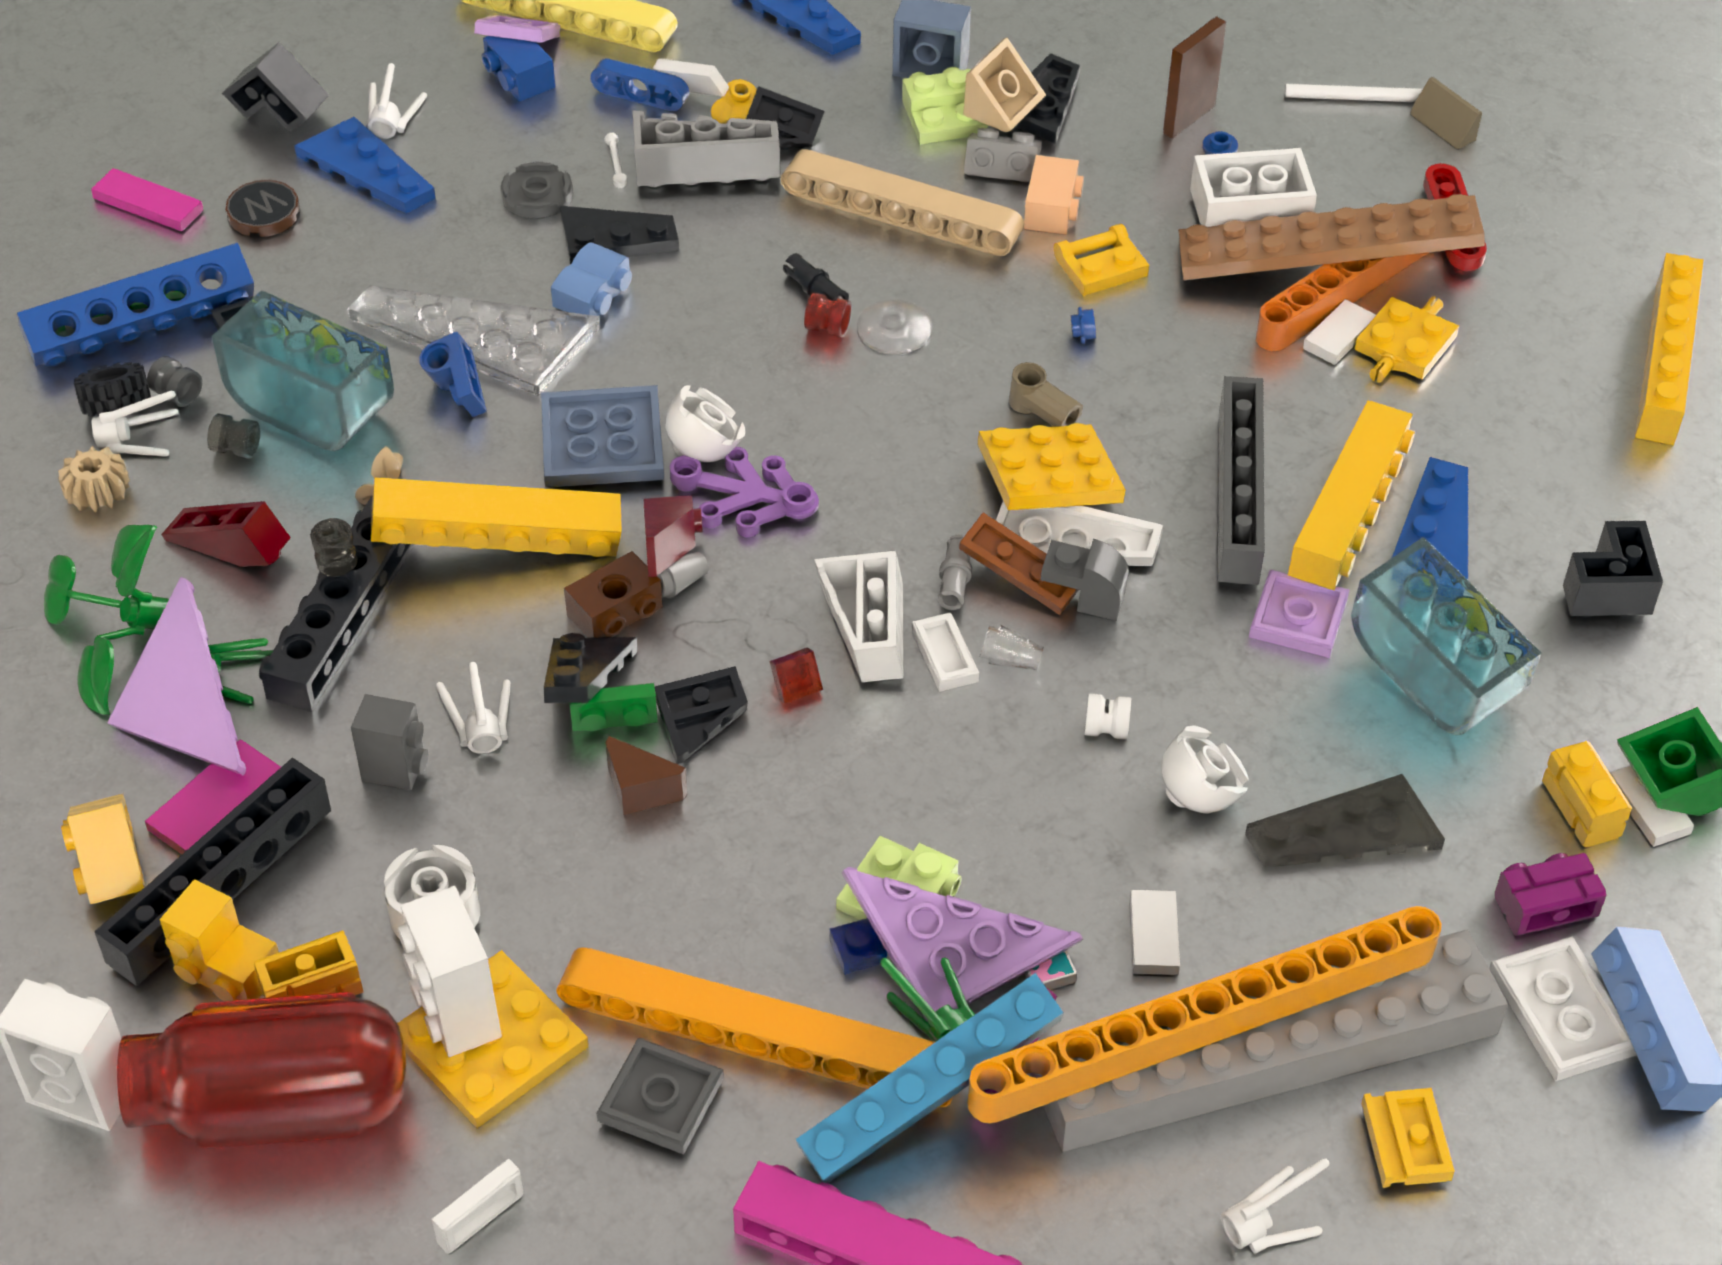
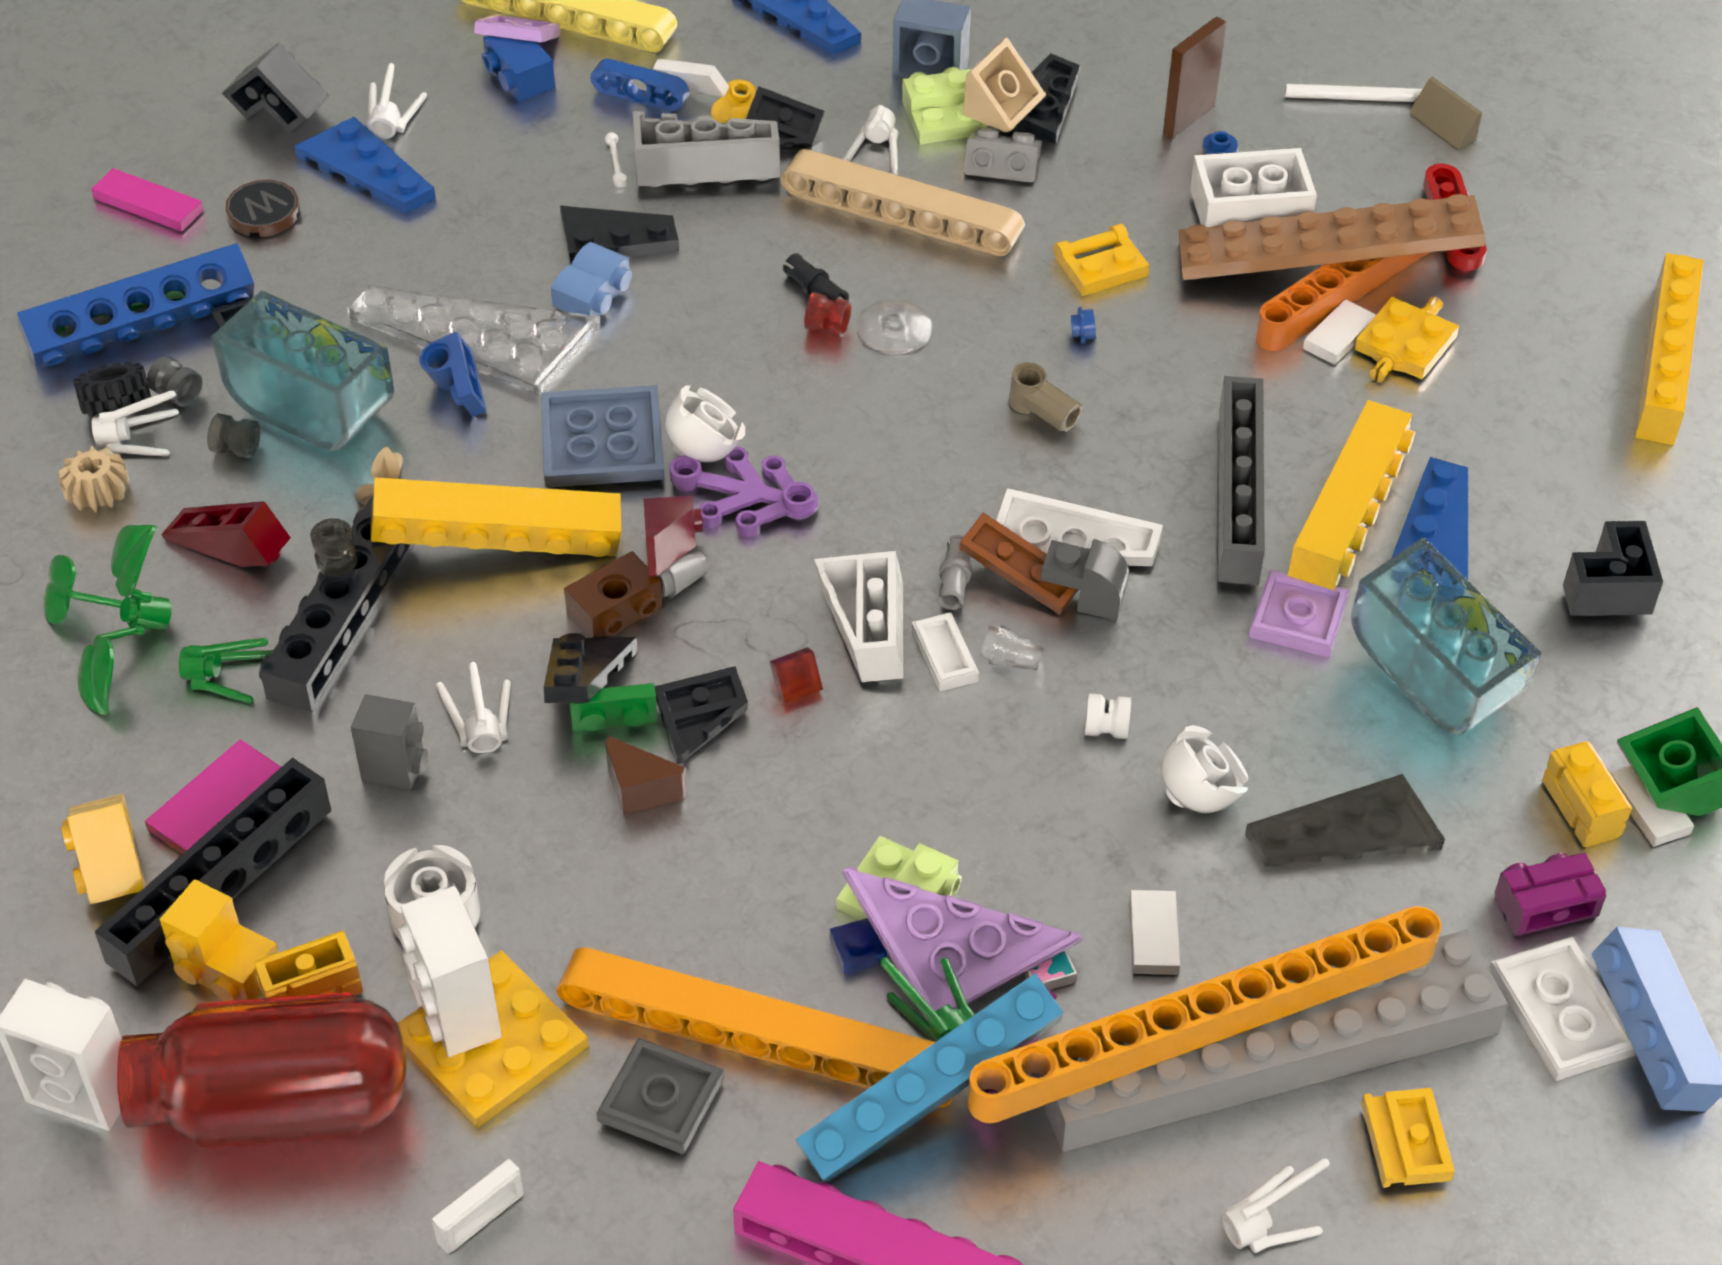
(177, 689): lavender tile -> none
(536, 190): dark grey tile -> none
(878, 129): none -> white plant
(1050, 467): yellow plate -> none
(1052, 194): light nougat brick -> none

